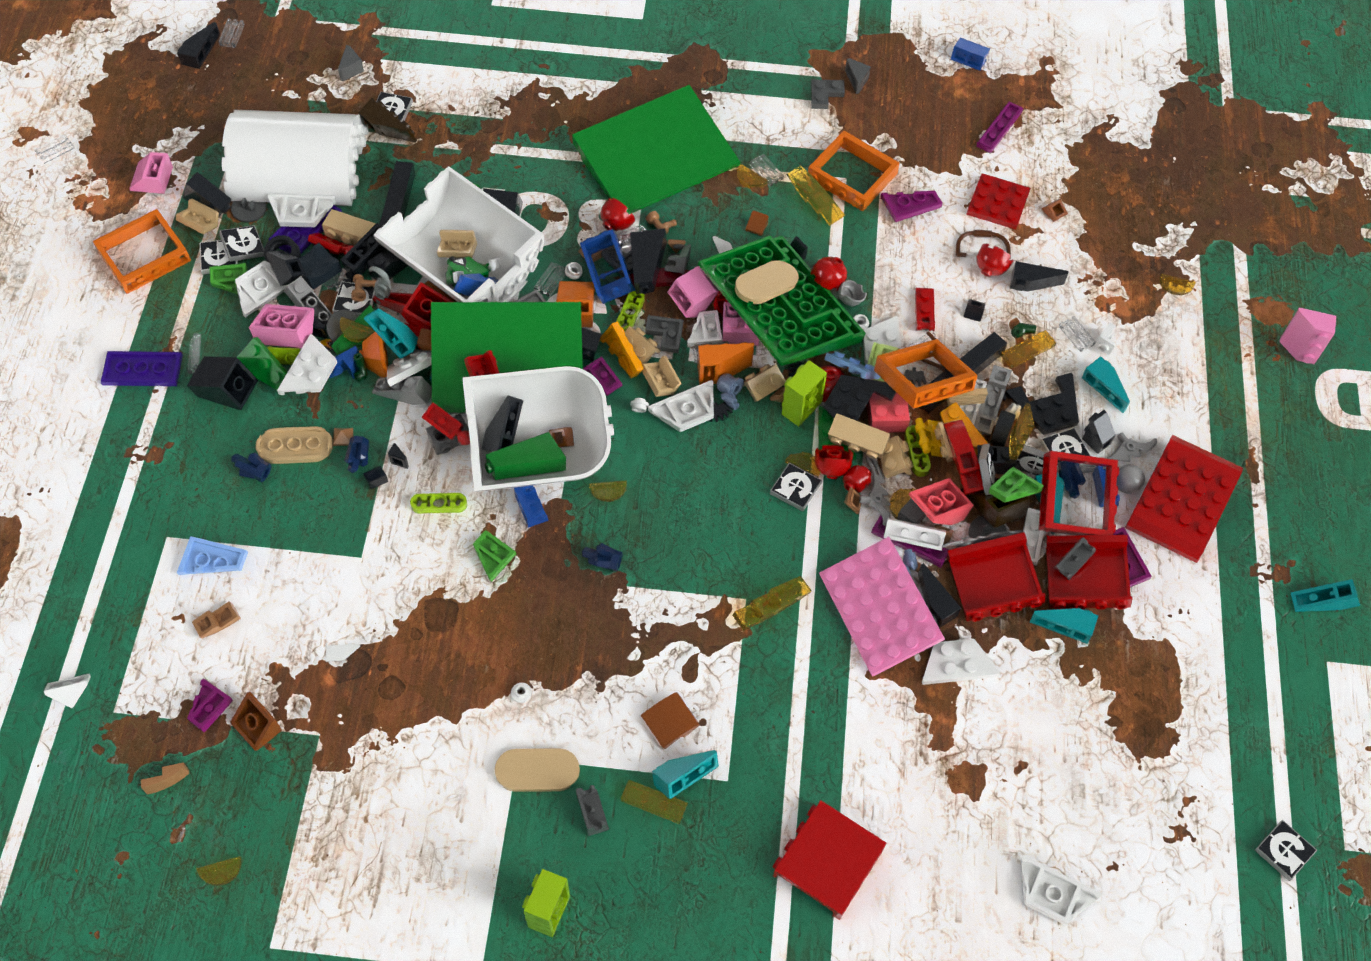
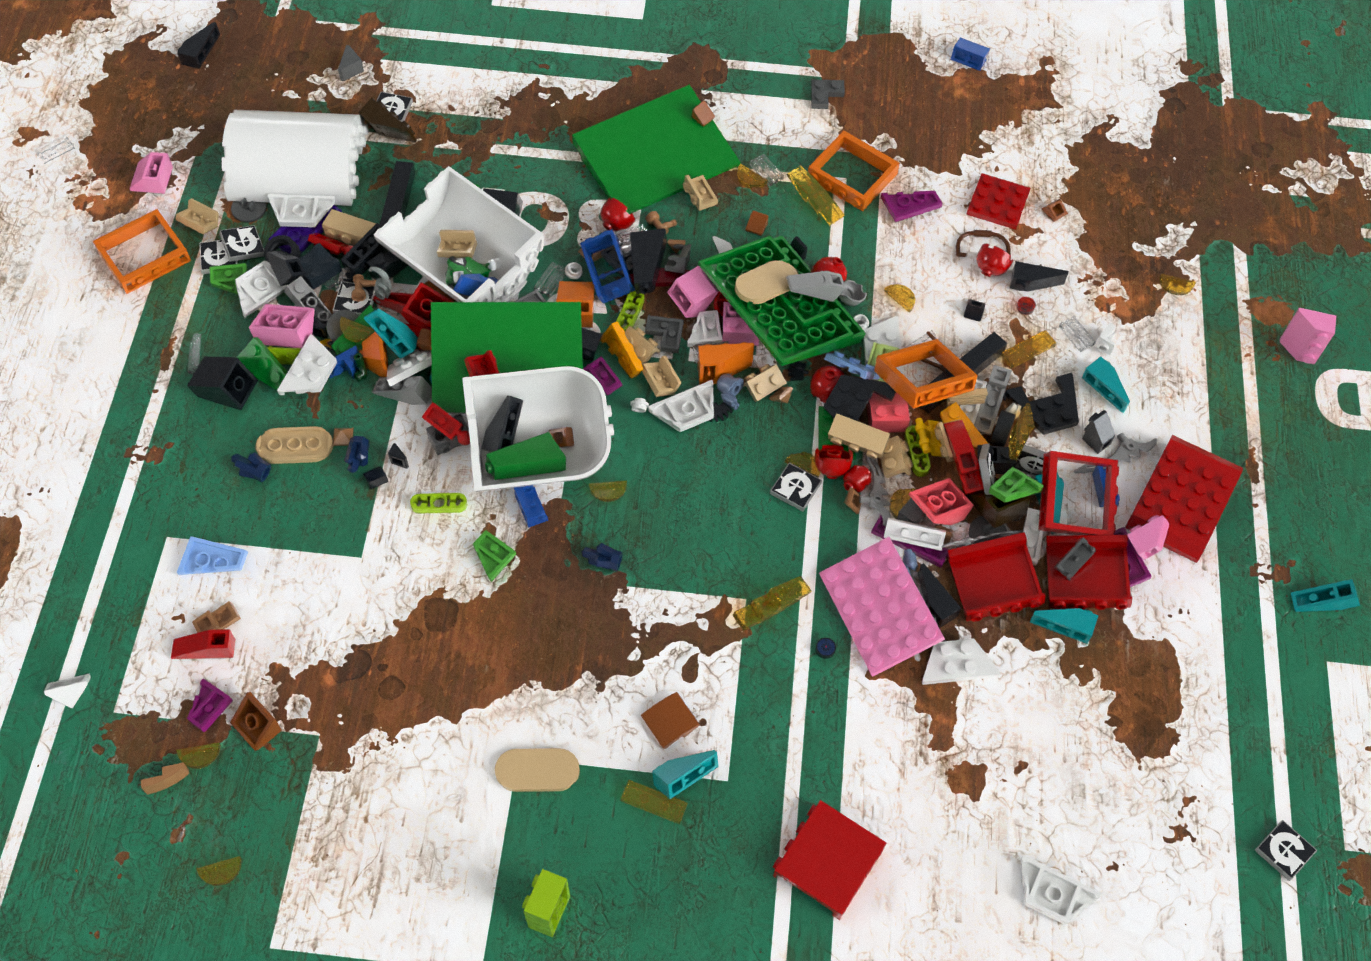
(141, 368): dark purple tile -> none
(199, 756): none -> clear yellow tile
(204, 645): none -> red slope
(206, 193): black slope -> none
(228, 33): clear tile -> none
(340, 652): white sticker -> none
(524, 697): white plate -> none
(592, 810): dark grey hinge -> none
(700, 192): none -> tan bracket
(702, 113): none -> slope
(803, 392): lime brick -> none
(821, 284): none -> light grey slope
(825, 648): none -> tile
(857, 73): dark grey slope -> none
(901, 295): none -> clear yellow tile
(914, 376): dark grey piece -> none
(924, 309): red plate -> none
(999, 127): magenta tile -> none
(1022, 328): dark green arm -> none
(1026, 305): none -> clear red tile
(1065, 441): tile -> none
(1072, 477): dark blue rock -> none
(1130, 479): light grey hair -> none
(1150, 537): none -> bright pink slope

